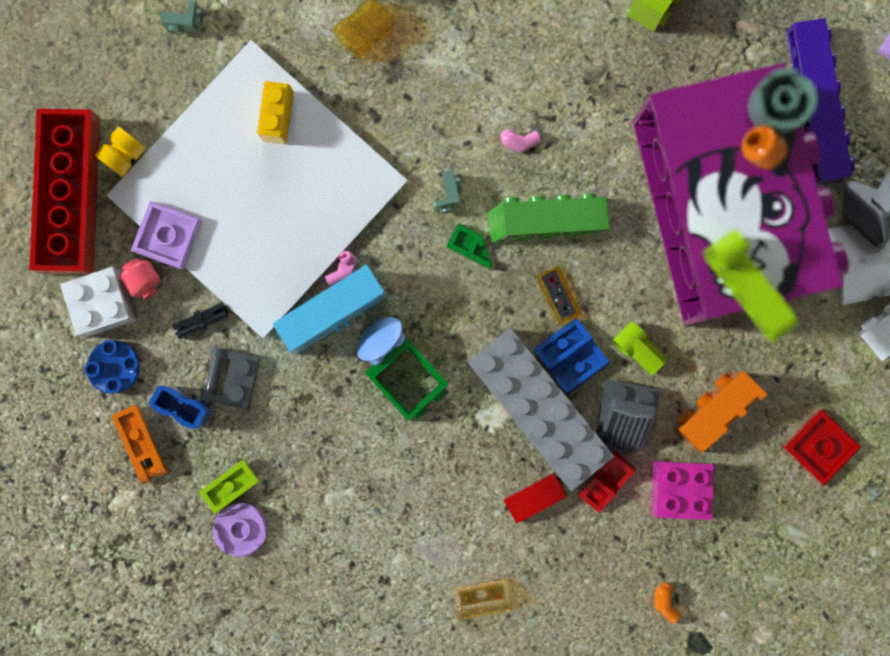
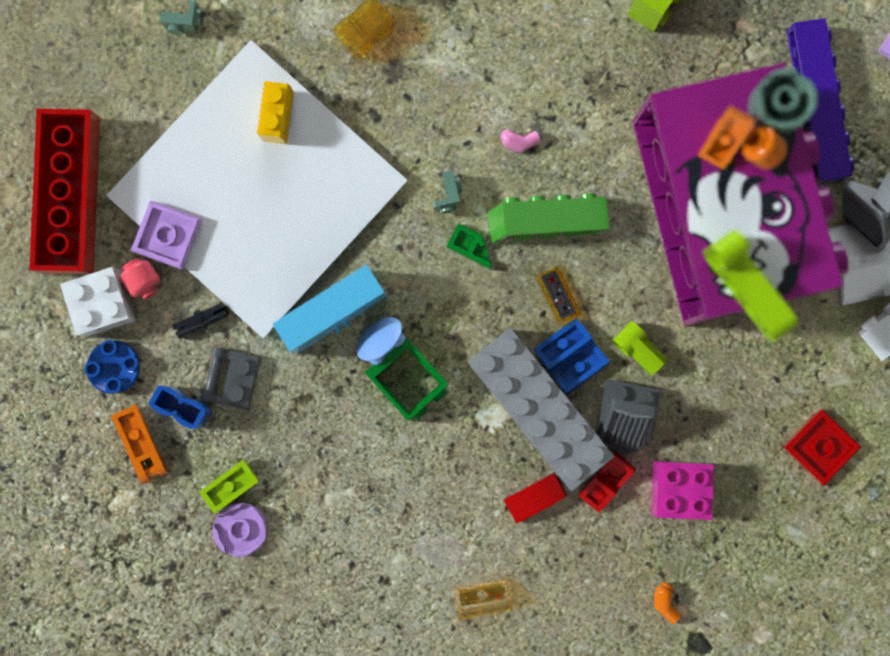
(120, 151): yellow wheel -> none
(346, 267): bright pink arm -> none
(718, 409): orange wedge -> none
(726, 137): none -> orange slope

